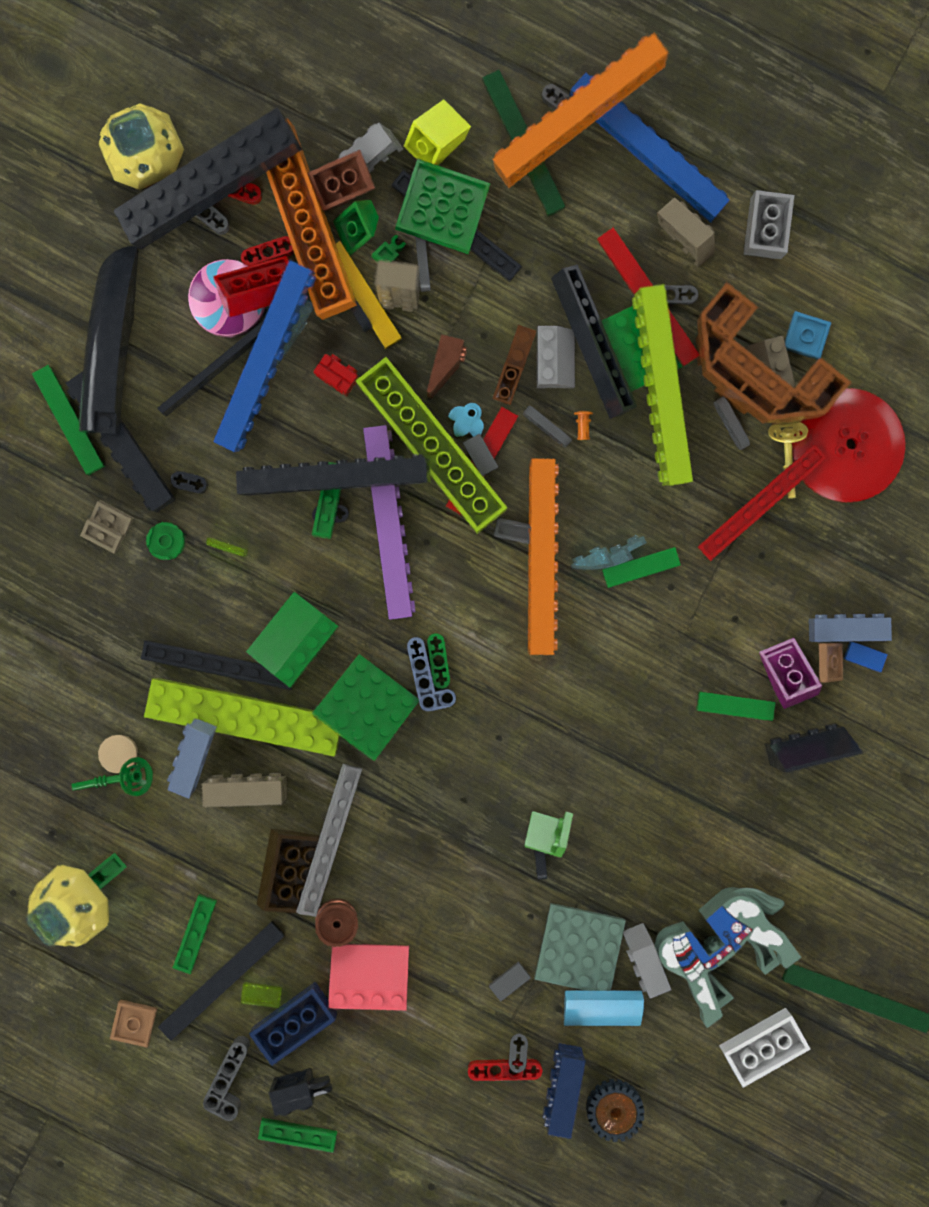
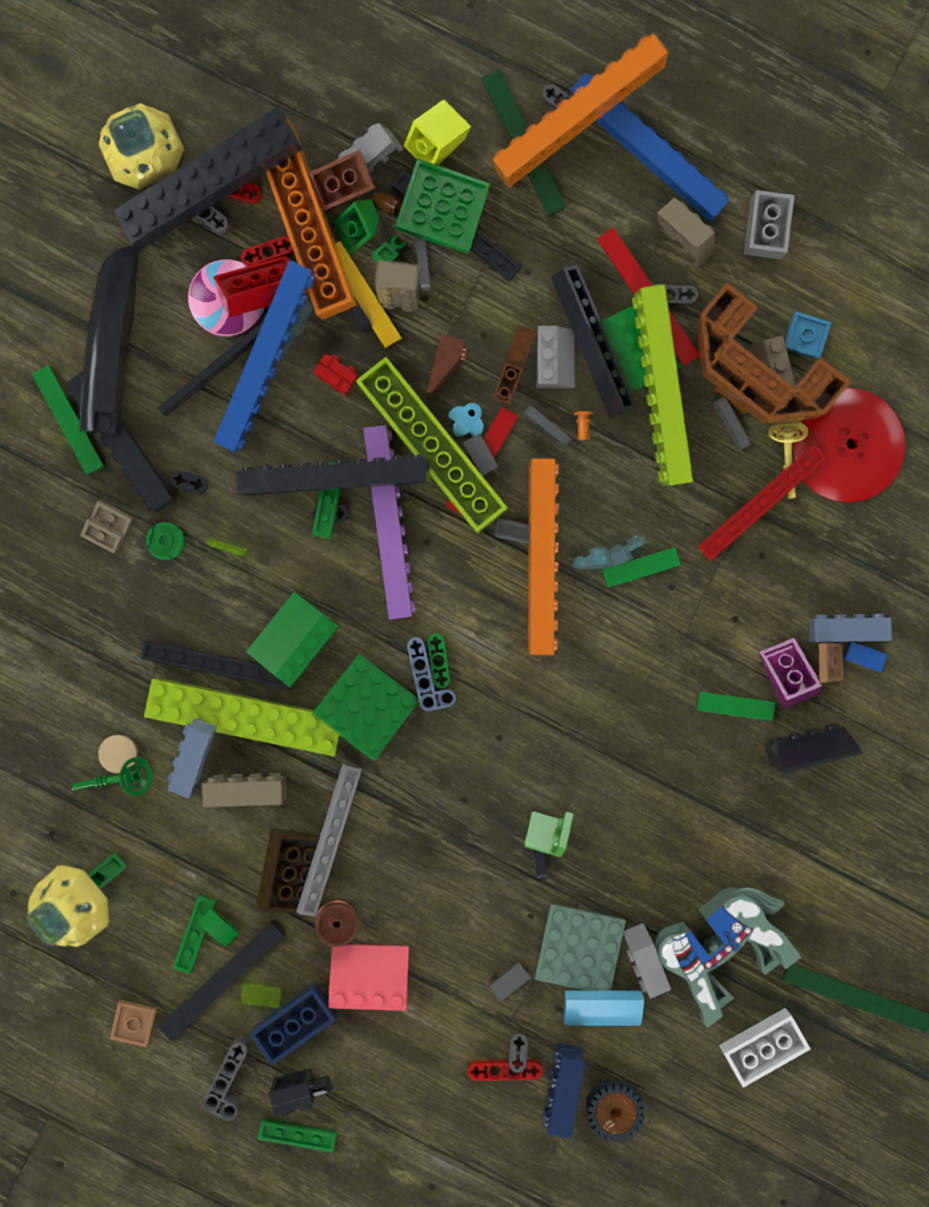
(217, 927): none -> green slope
(387, 203): none -> reddish brown cone

